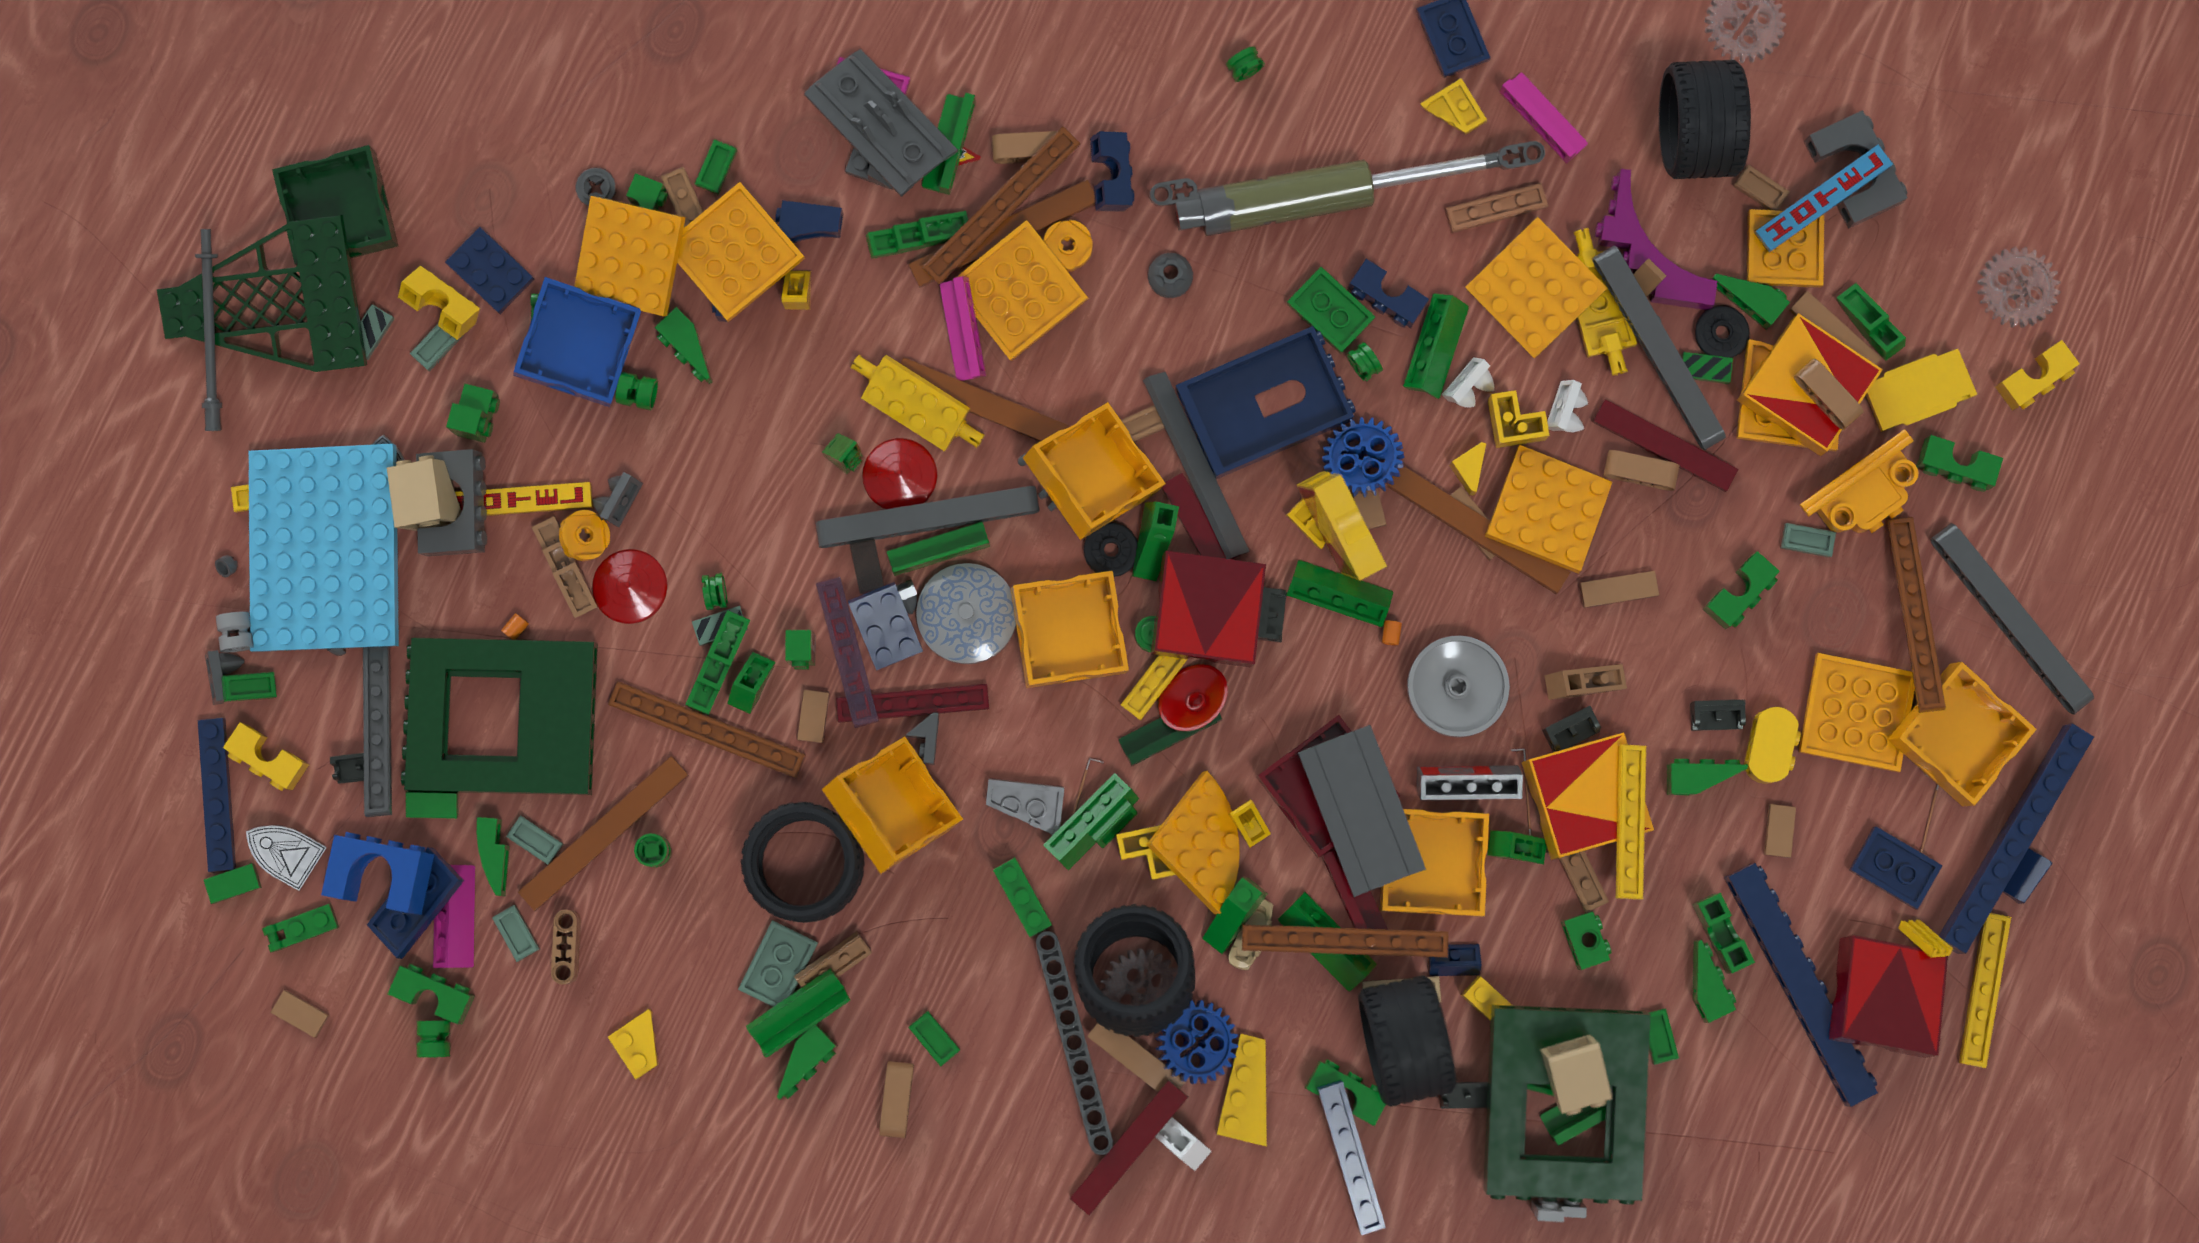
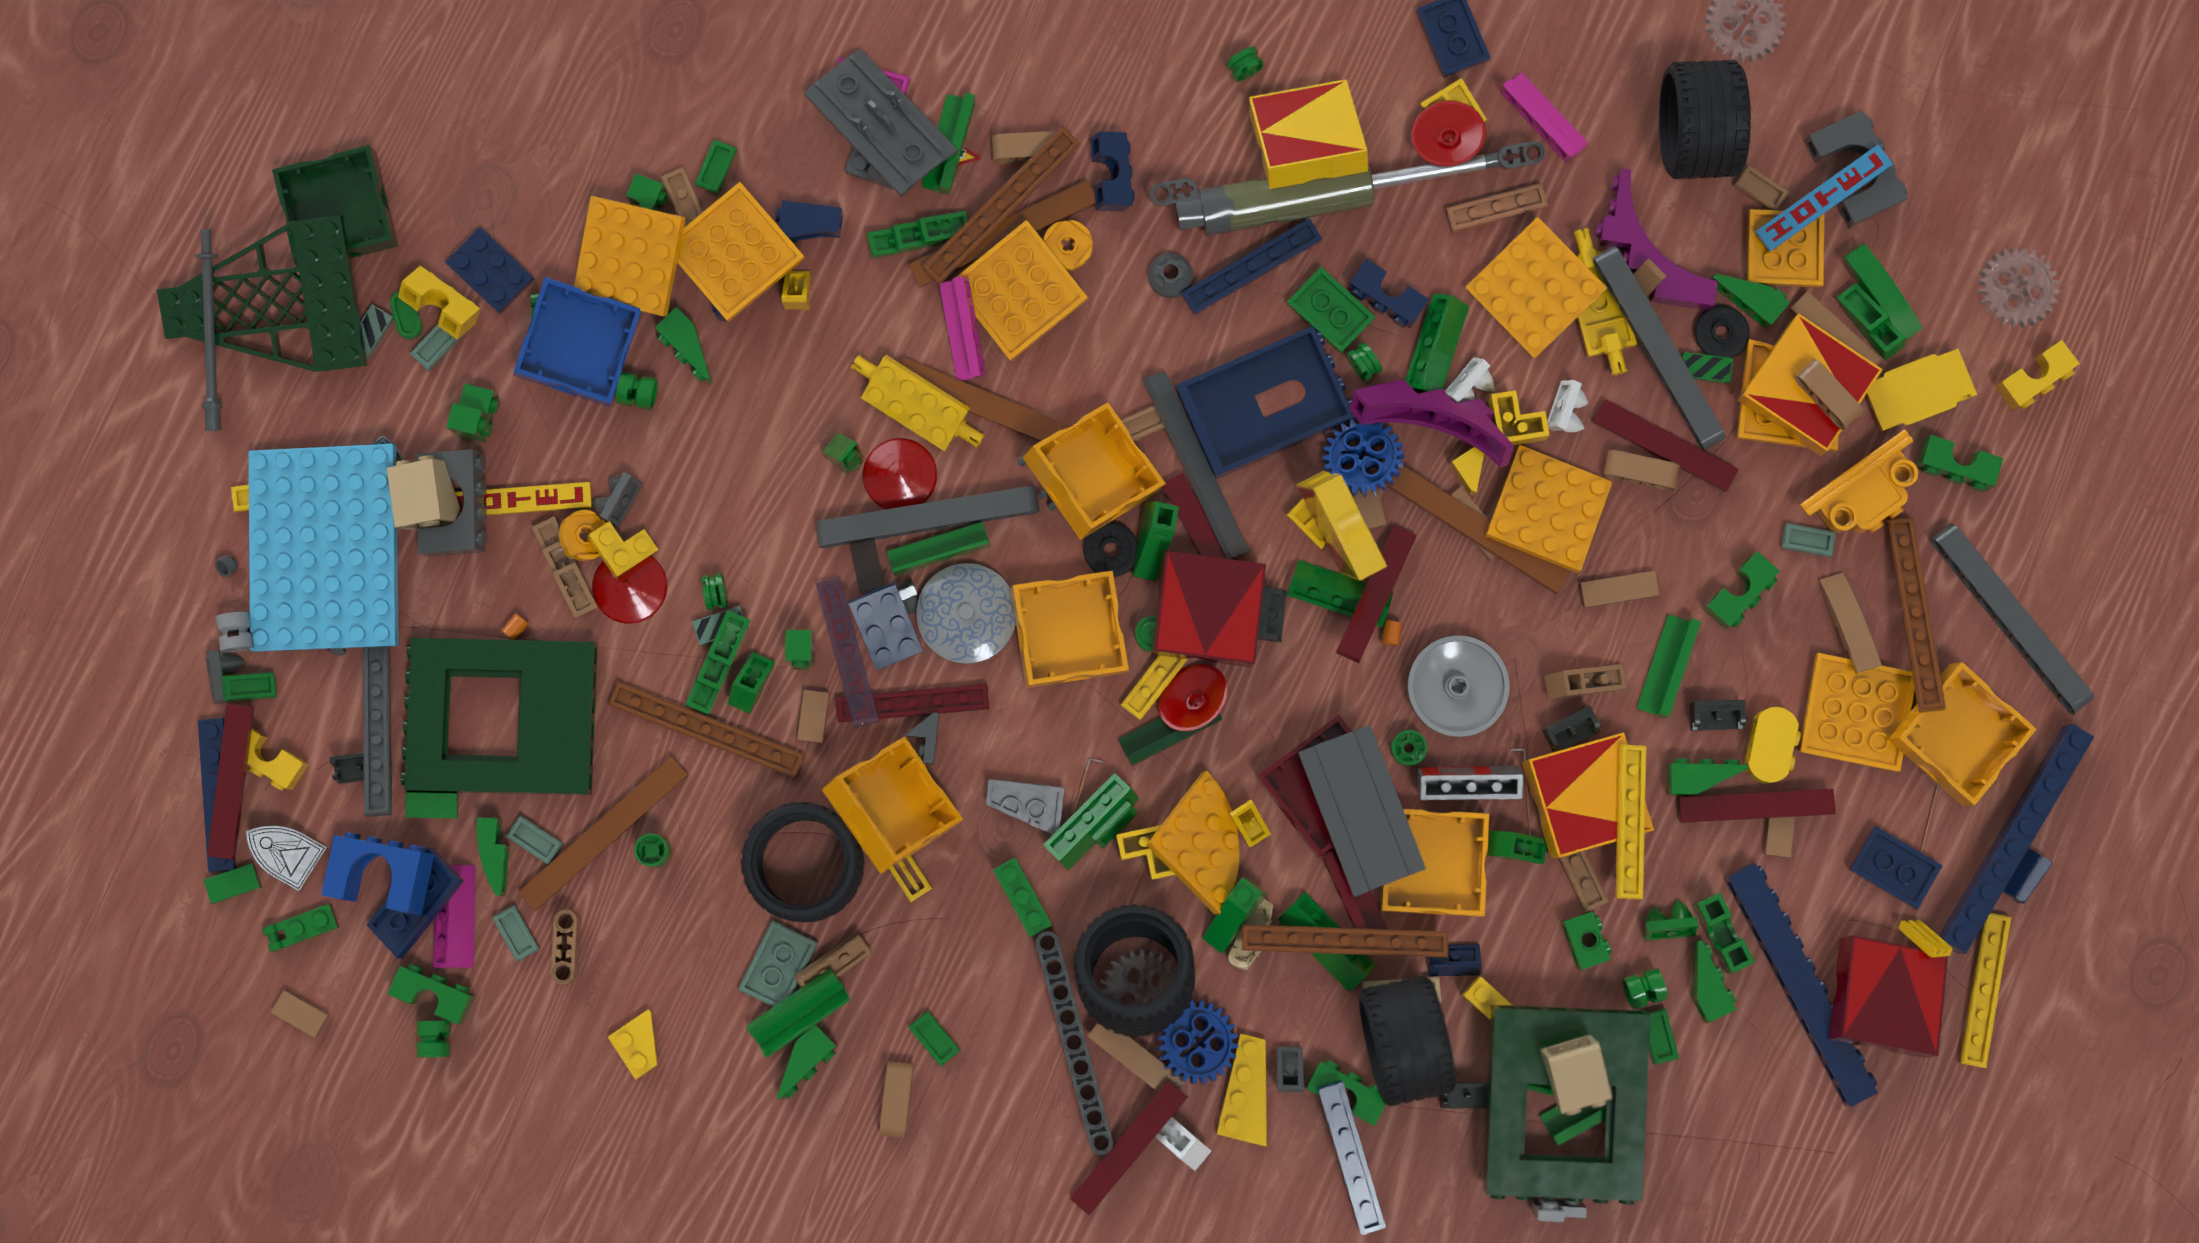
(230, 781): none -> dark red tile
(406, 318): none -> green tile
(596, 176): dark grey gear -> none
(621, 555): none -> yellow plate
(920, 892): none -> yellow tile
(1251, 266): none -> dark blue plate
(1289, 1069): none -> dark grey slope
(1308, 134): none -> yellow tile
(1376, 595): none -> dark red tile
(1414, 739): none -> green wheel
(1436, 410): none -> magenta arch
(1448, 133): none -> red hat
(1645, 988): none -> green wheel
(1668, 666): none -> green panel
(1679, 926): none -> green tile
(1757, 805): none -> dark red tile
(1850, 622): none -> medium nougat slope
(1882, 289): none -> green slope

